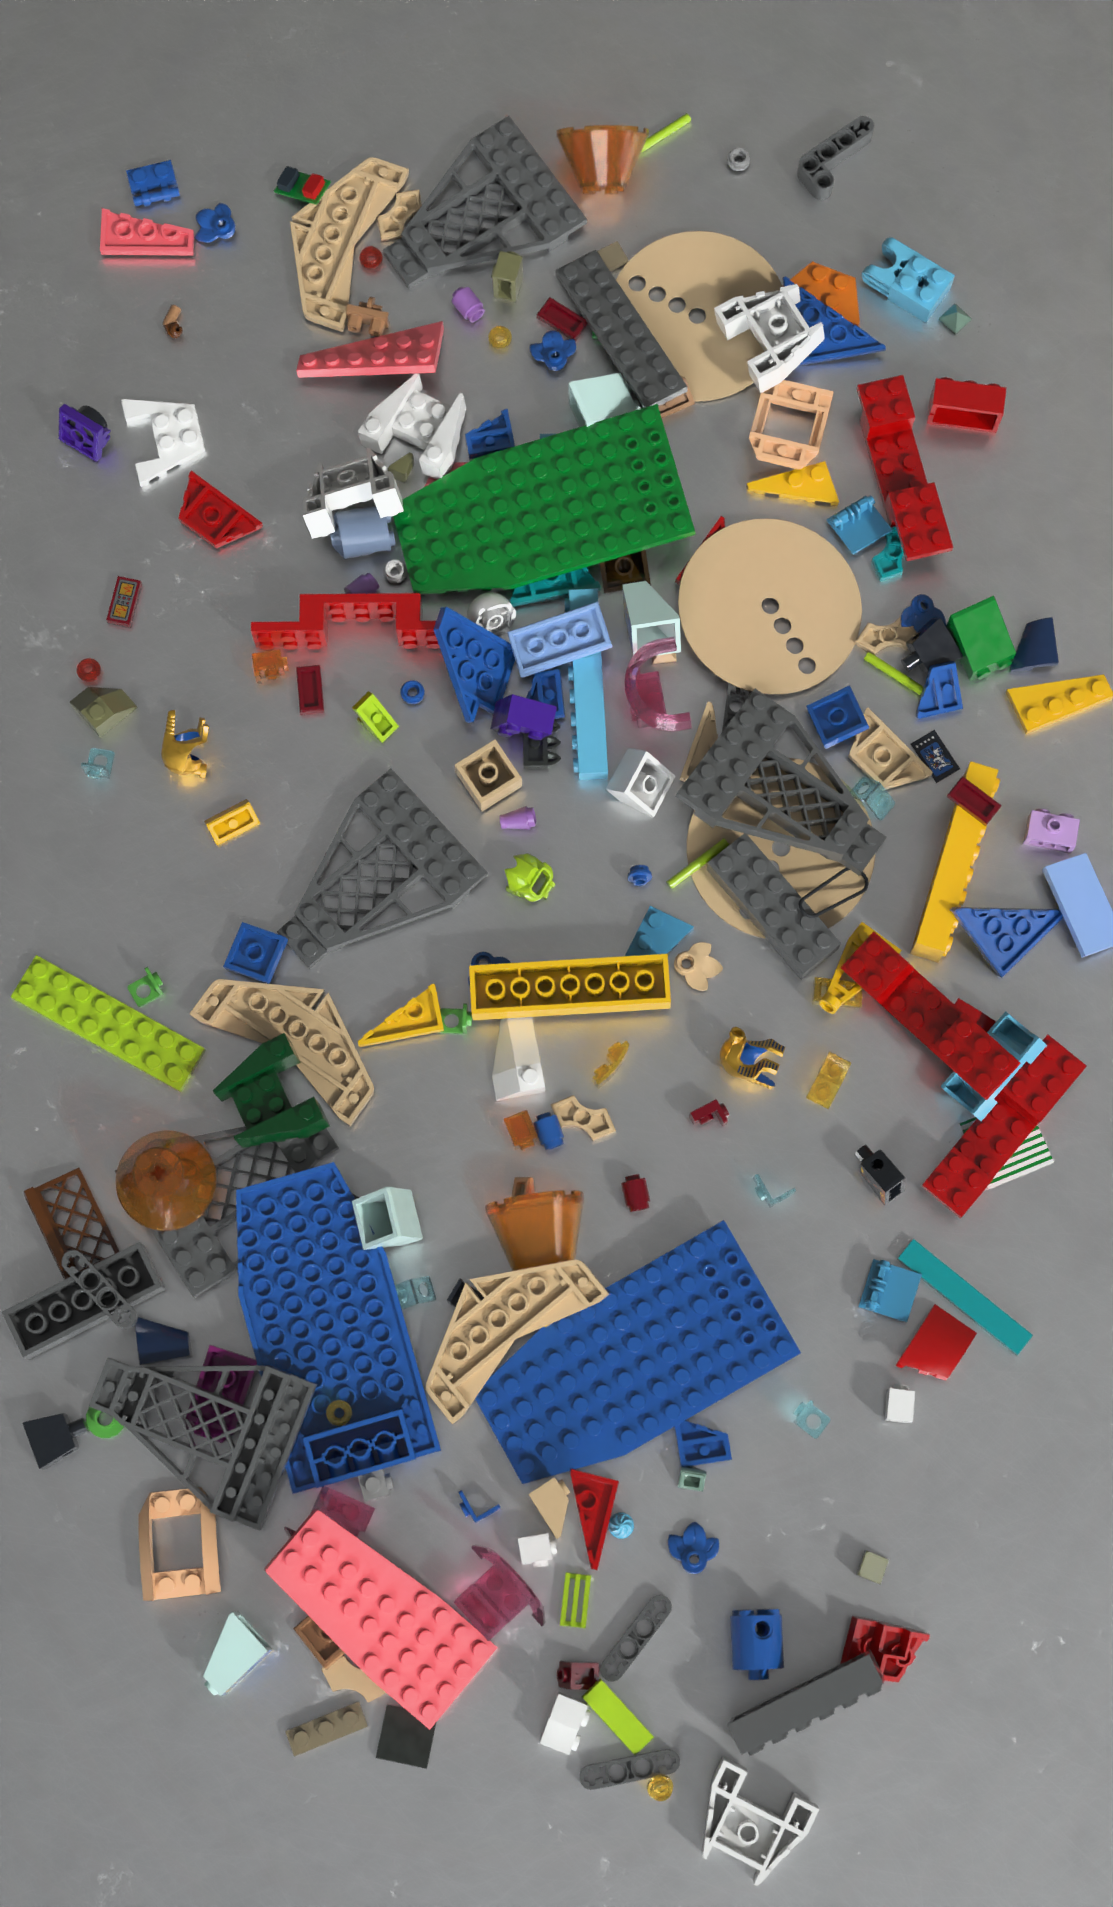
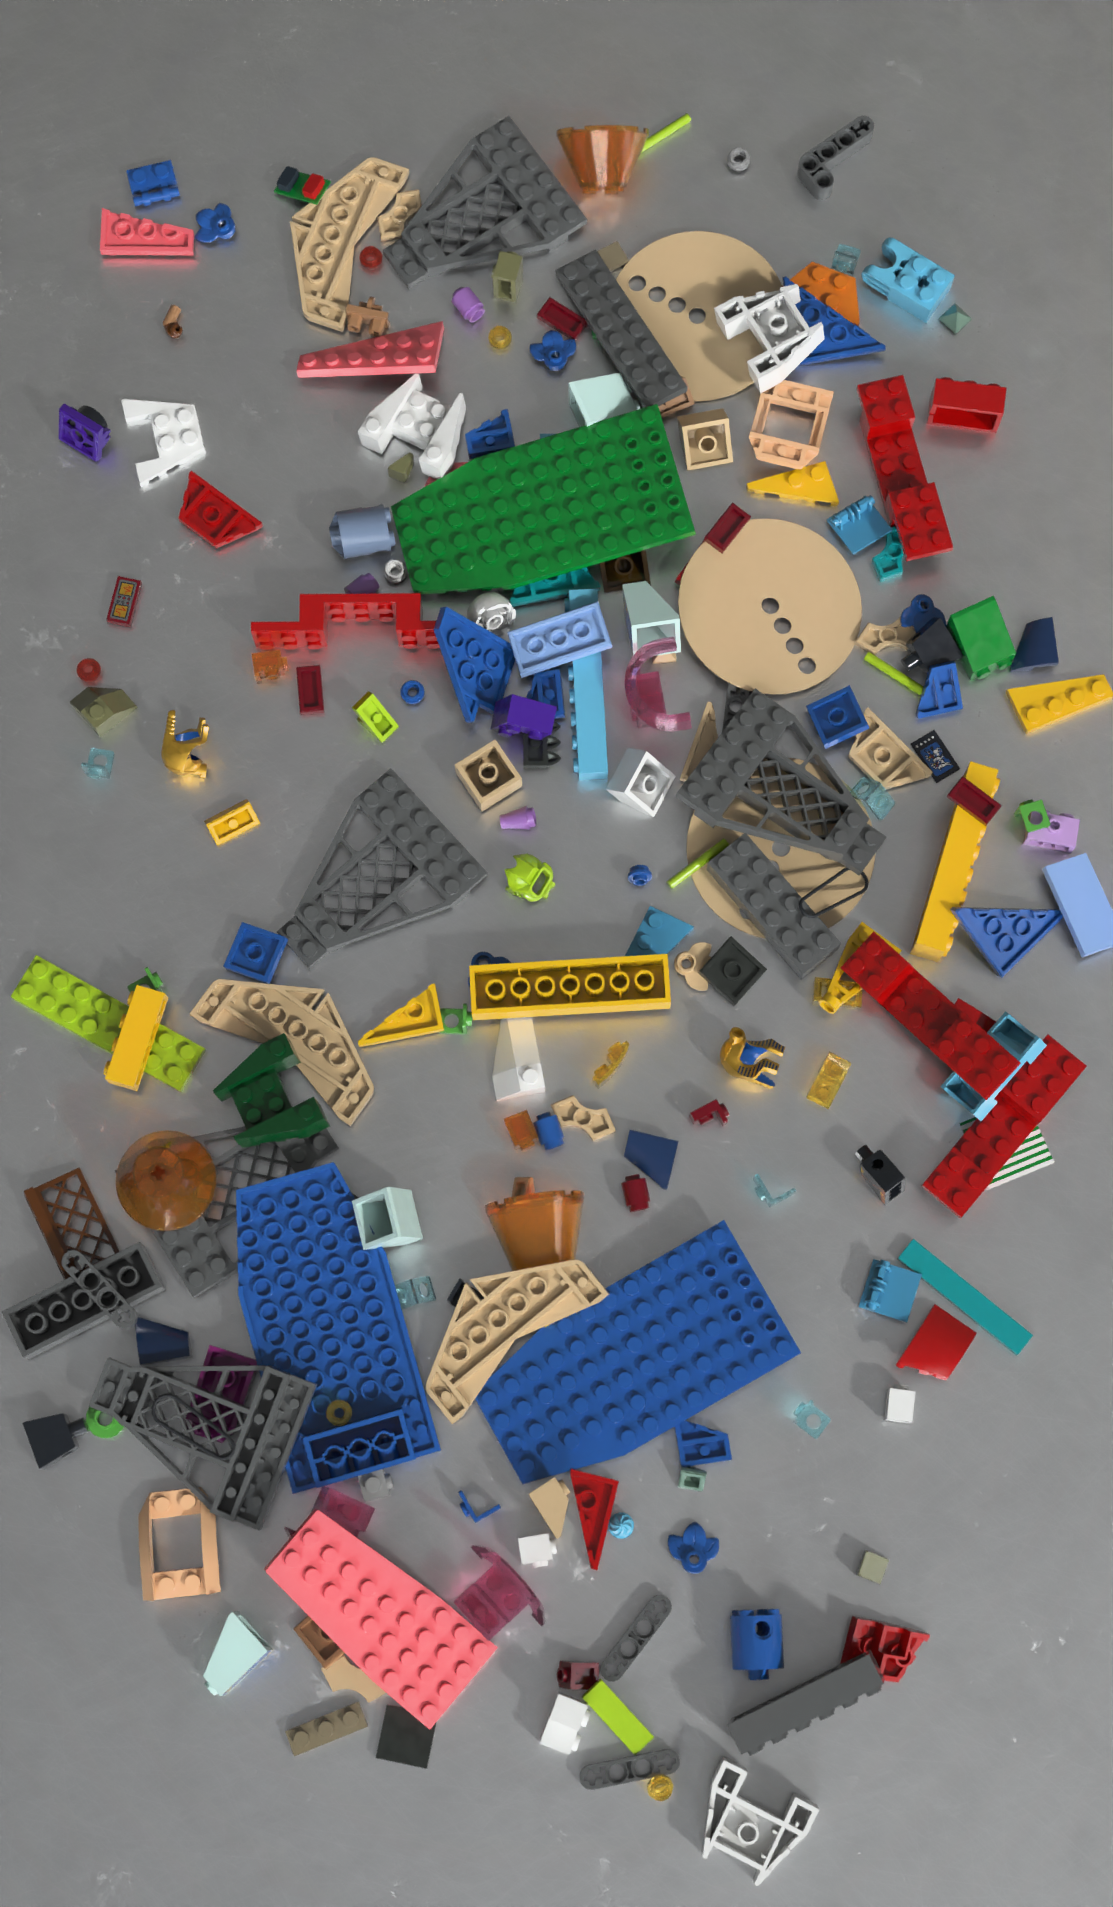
(136, 1037): none -> yellow brick
(201, 1417): none -> black piece
(347, 485): white wedge -> none
(577, 1577): lime tile -> none
(652, 1155): none -> dark blue slope
(705, 439): none -> tan slope
(727, 528): none -> dark red tile
(732, 970): none -> pearl dark grey tile
(845, 262): none -> clear light blue bracket
(1029, 806): none -> bright green bracket

